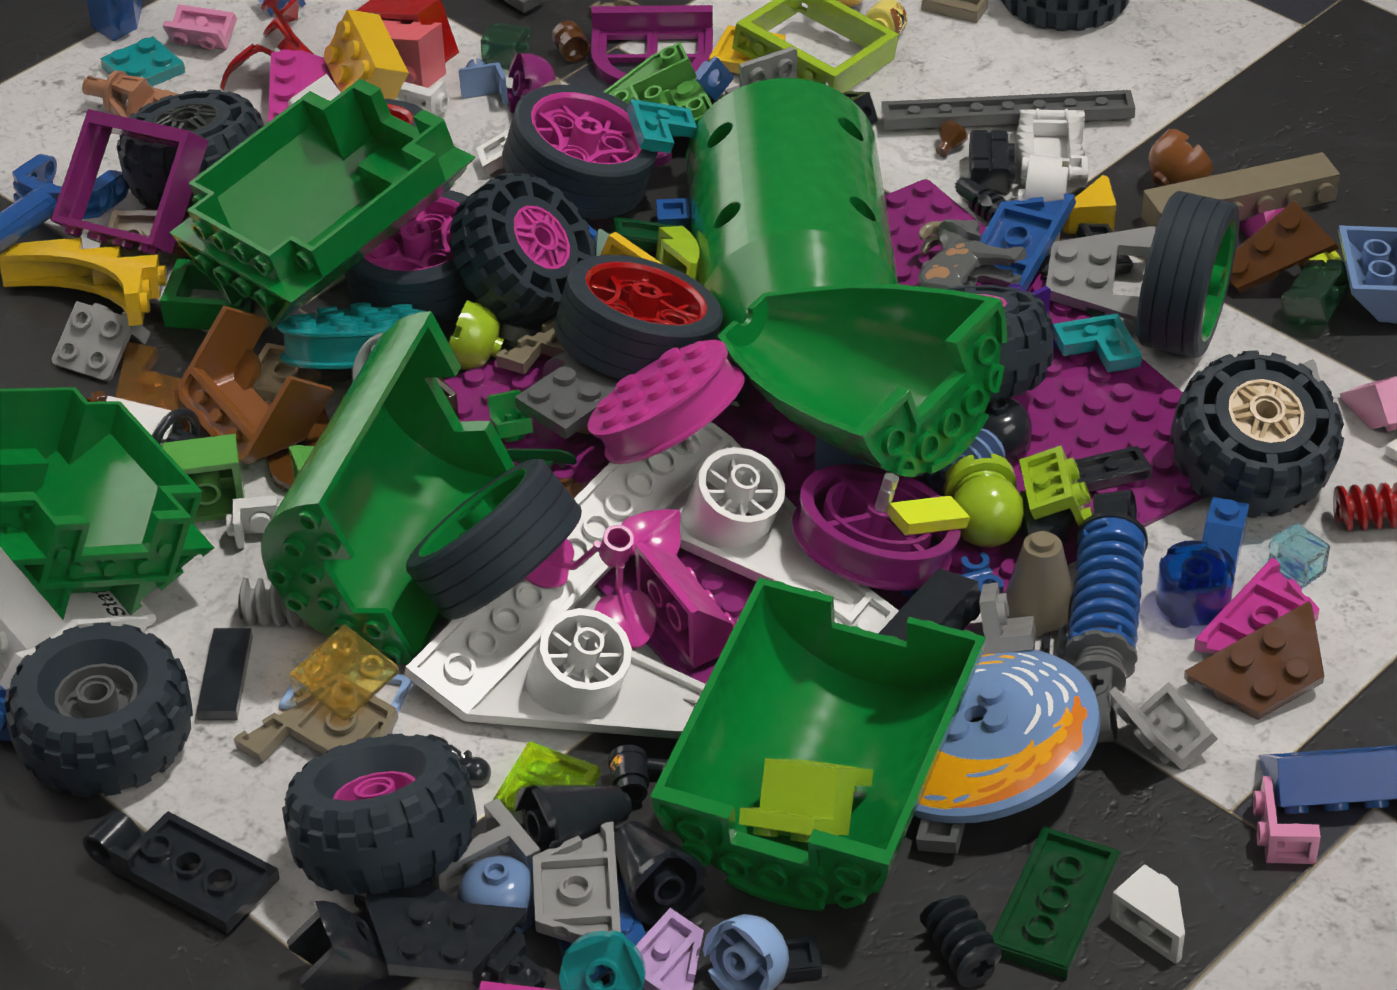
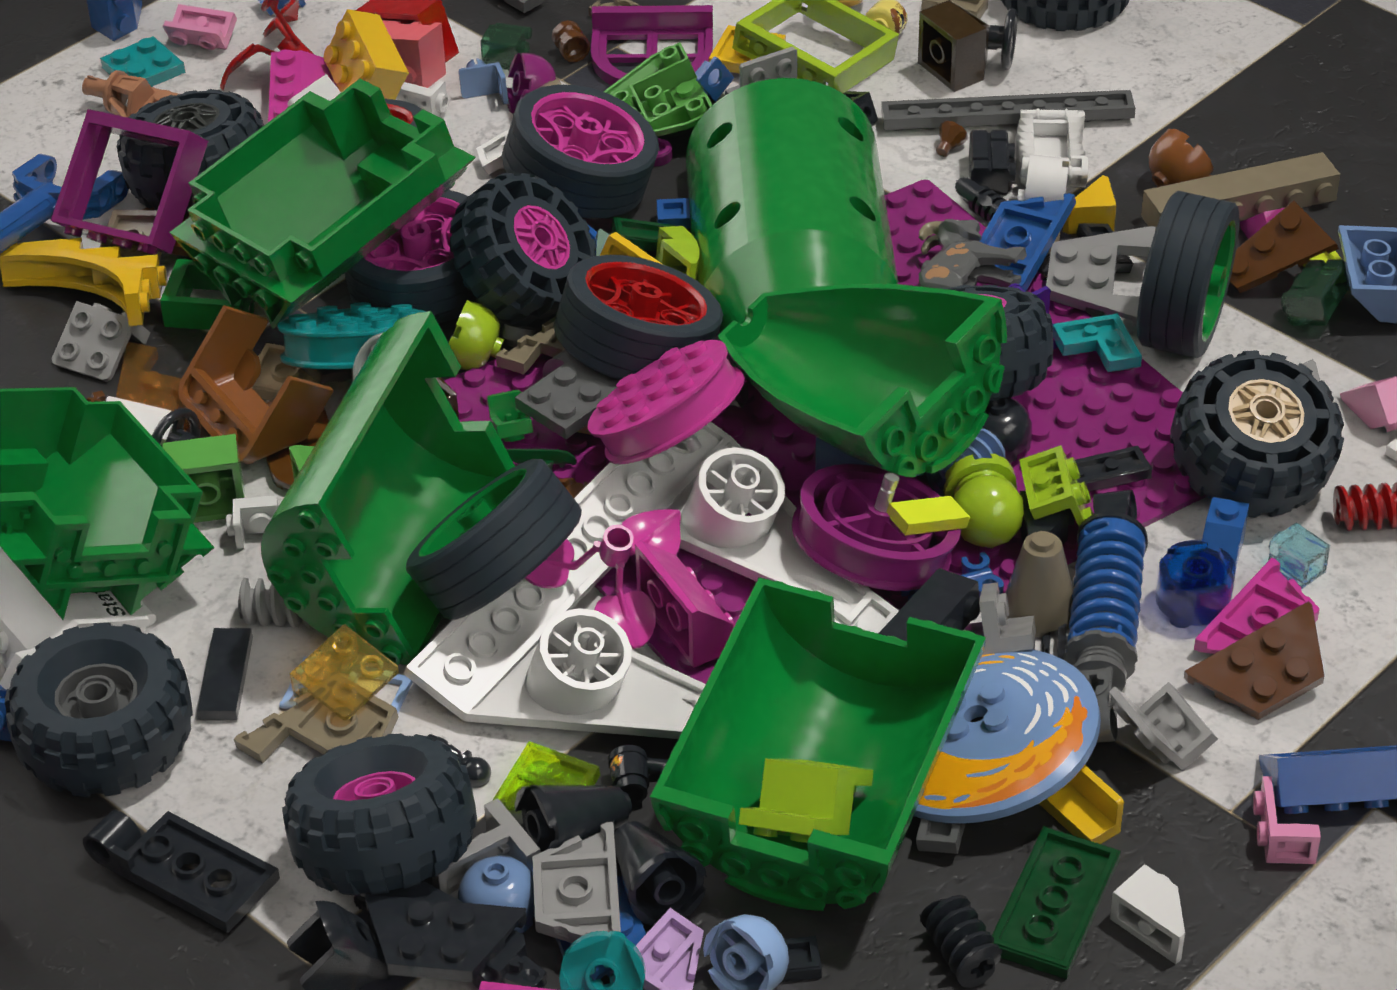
(658, 124): teal plate -> none
(956, 44): none -> dark brown piece
(1087, 807): none -> yellow panel

